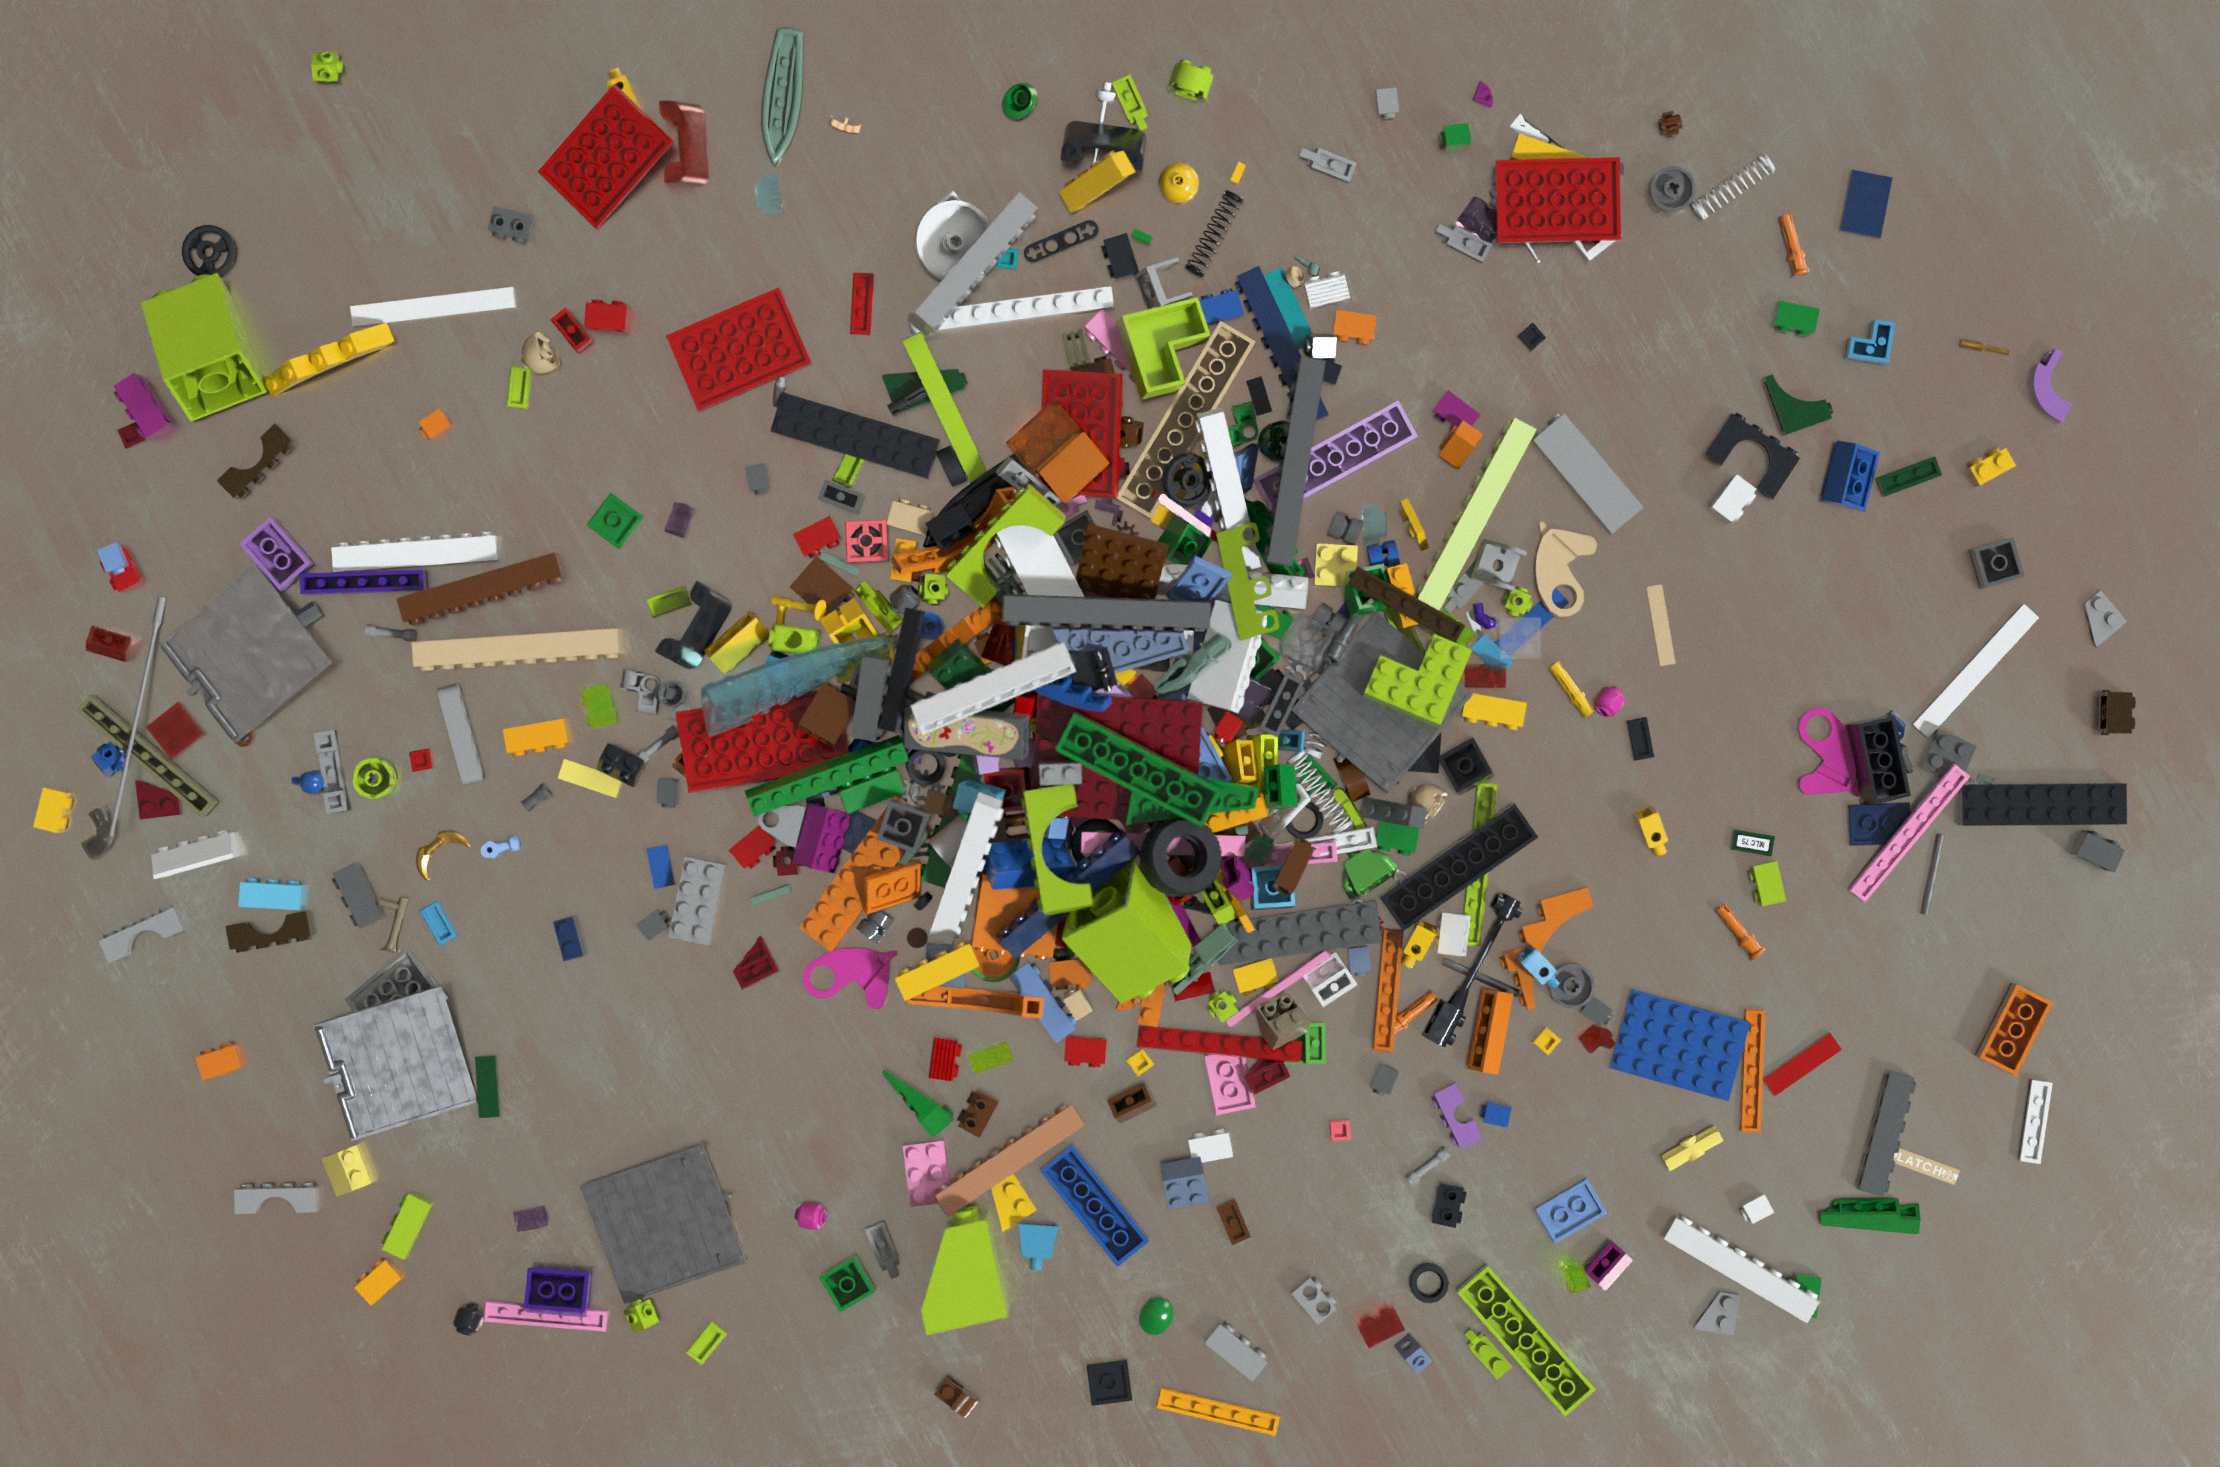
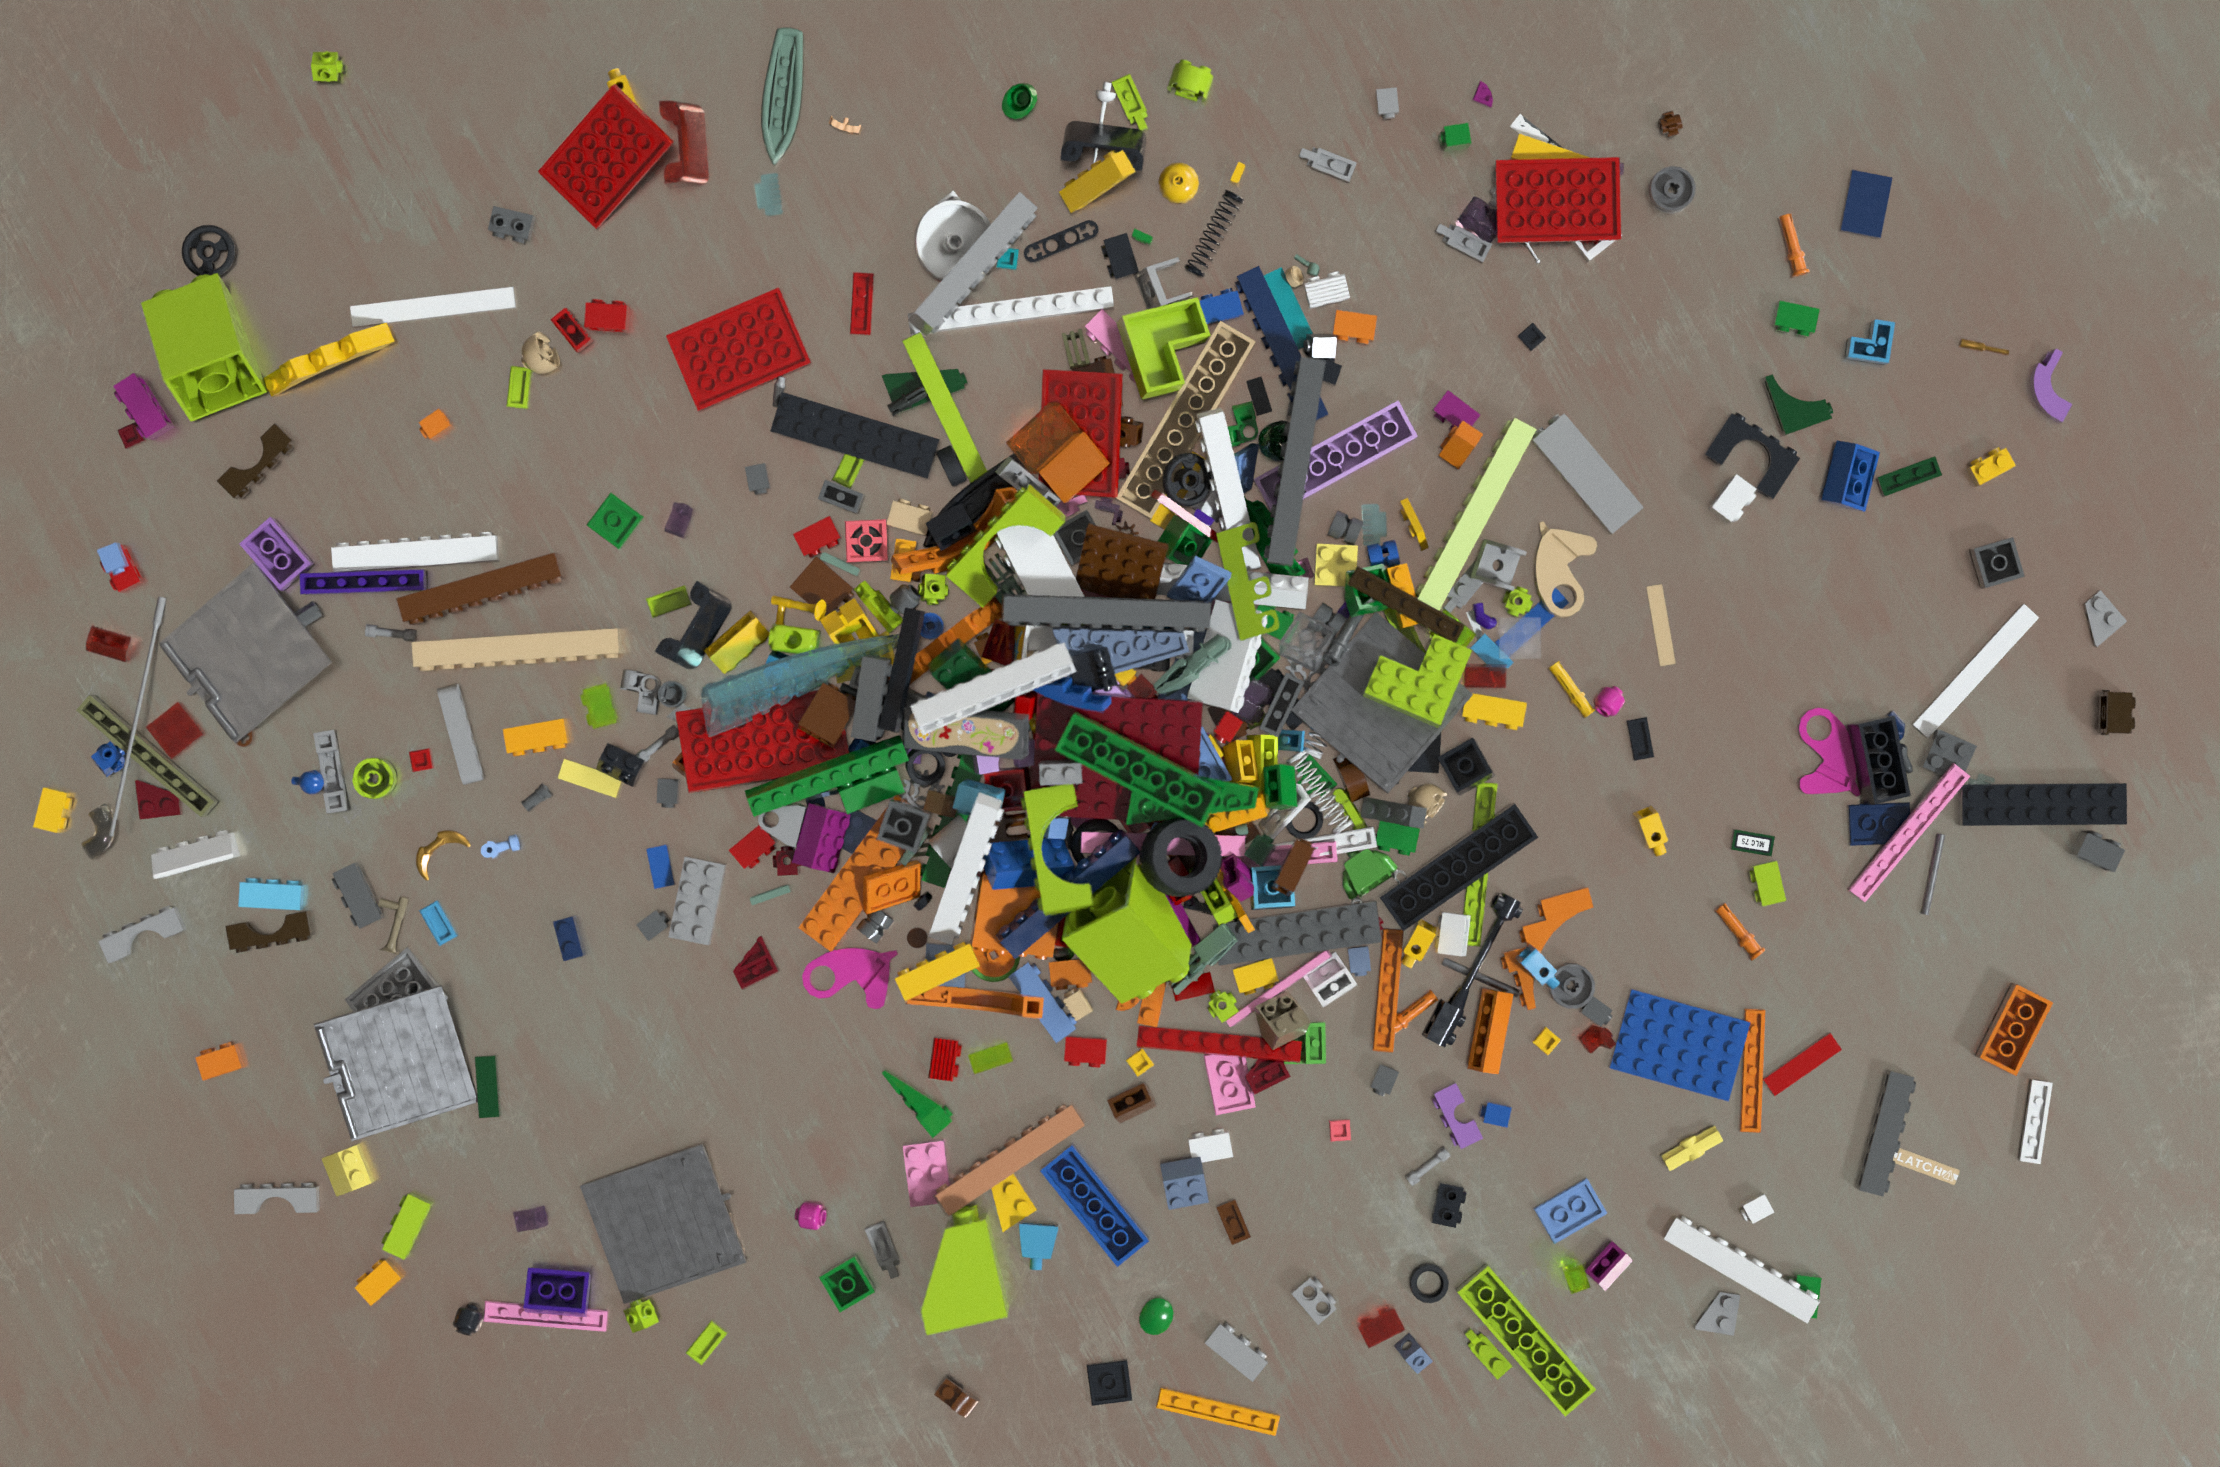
(978, 1112): reddish brown brick -> none
(1700, 210): white piece -> none
(1873, 1215): green wedge -> none

